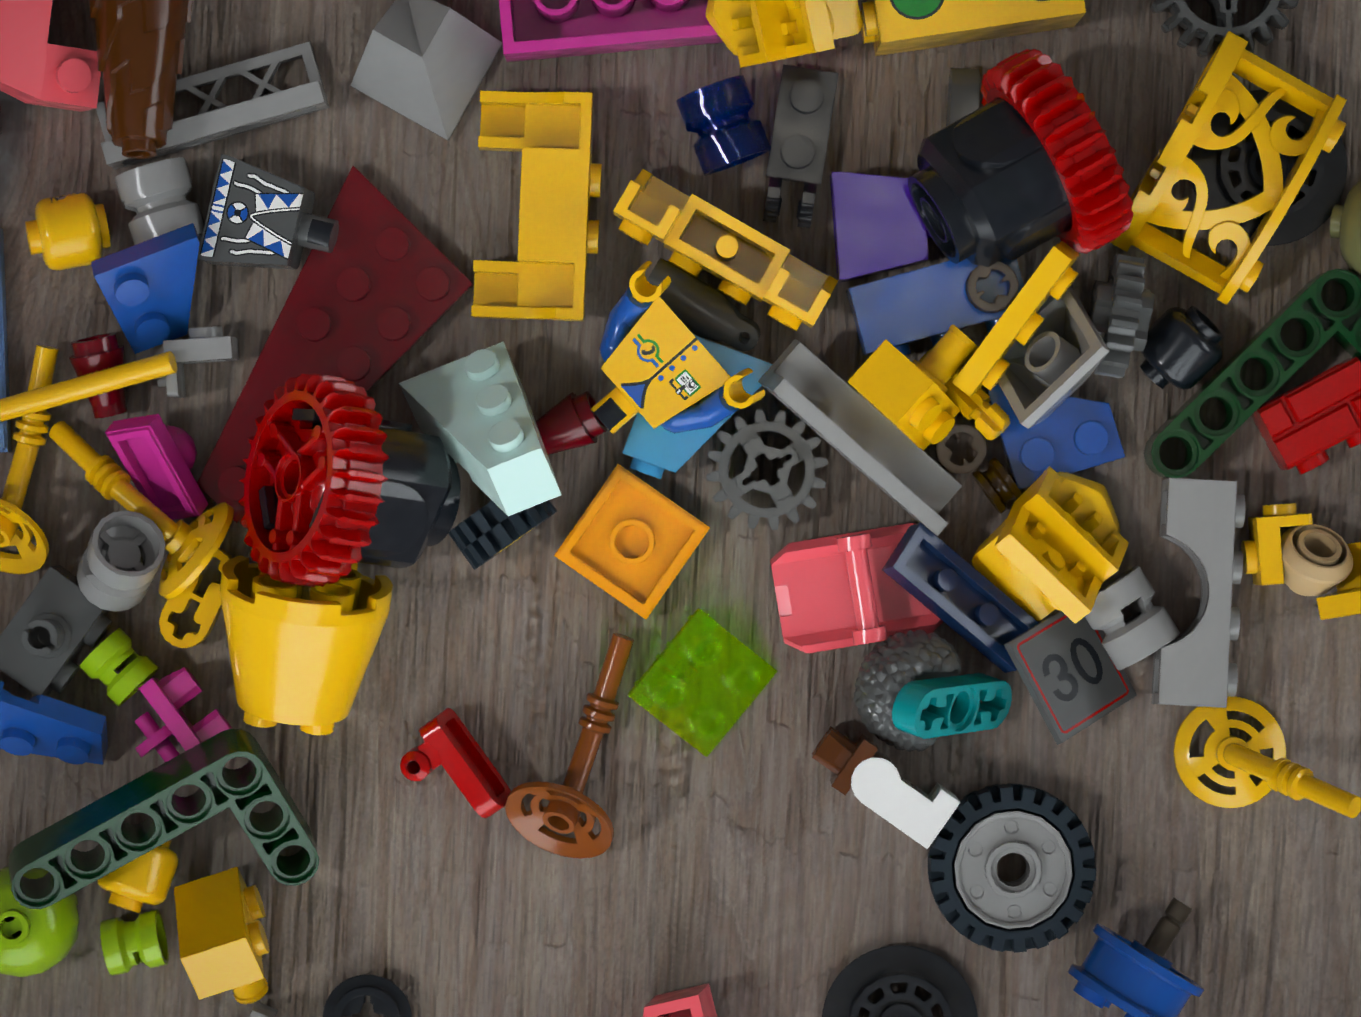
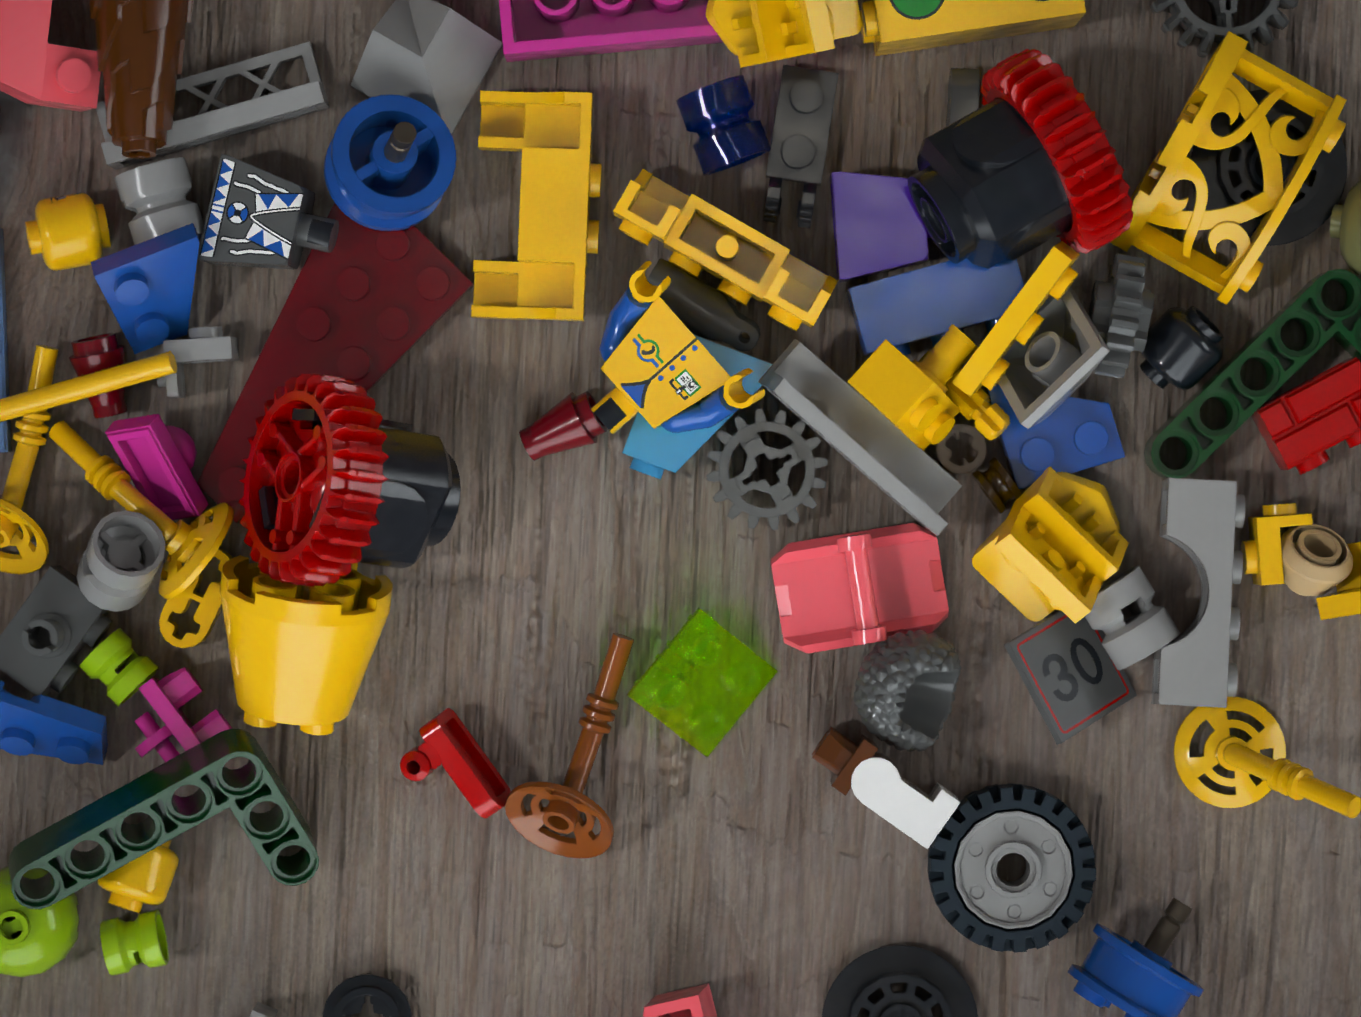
(221, 936): yellow brick -> none
(389, 162): none -> blue wheel
(486, 426): light aqua wedge -> none
(492, 531): black wheel -> none
(632, 541): light orange plate -> none
(937, 698): teal beam -> none
(958, 594): dark blue plate -> none
(1000, 301): dark brown bush -> none

